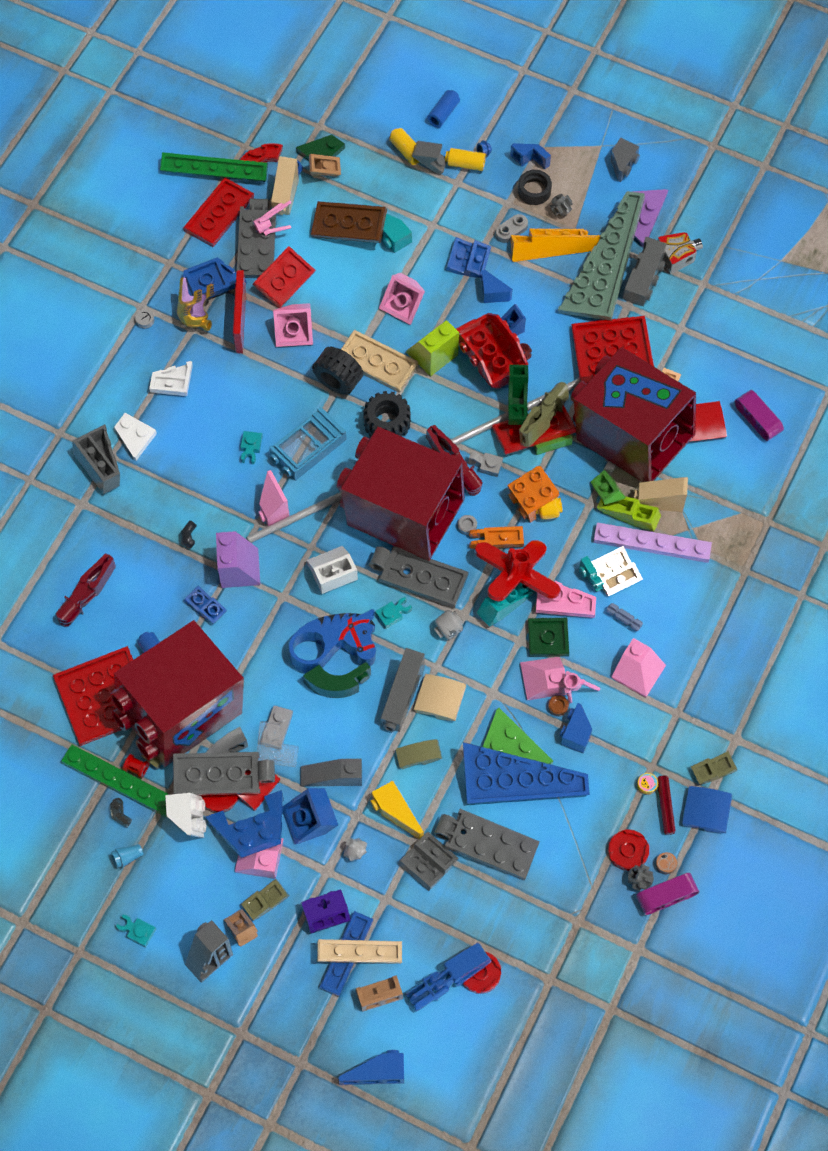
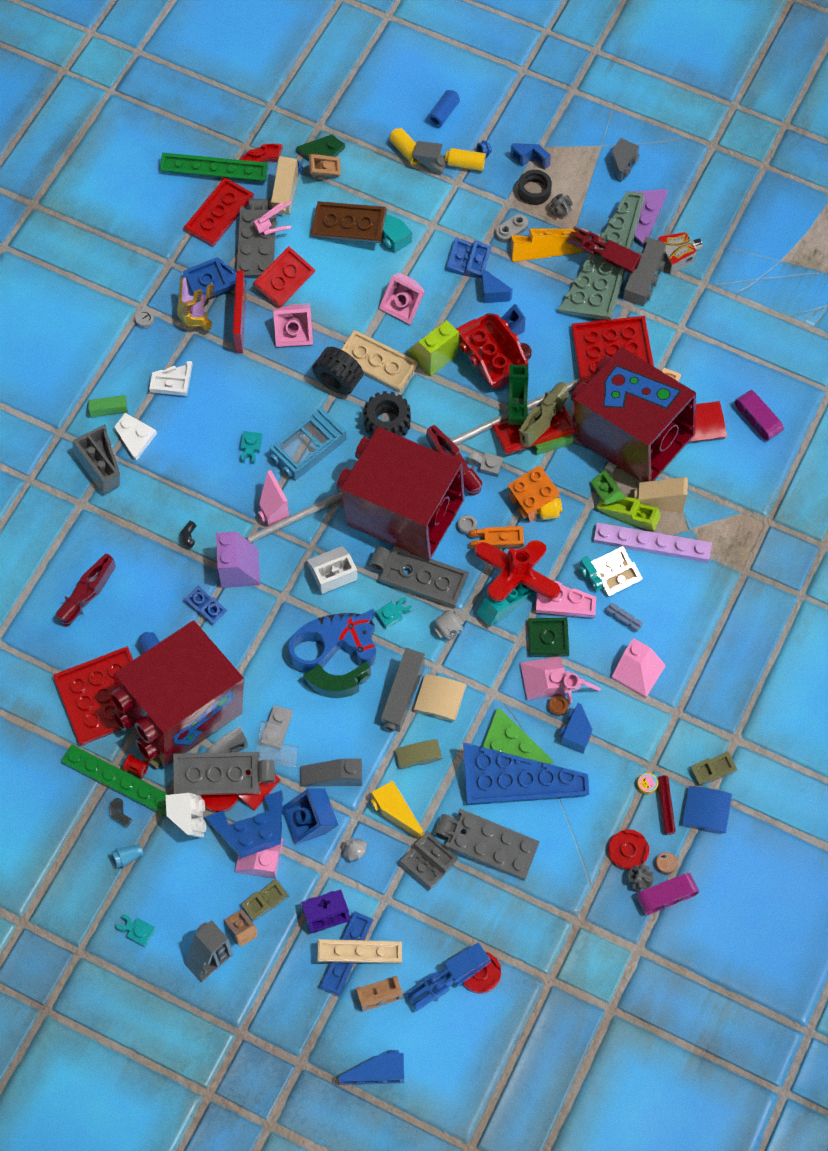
(108, 406): none -> bright green slope
(612, 252): none -> dark red arm

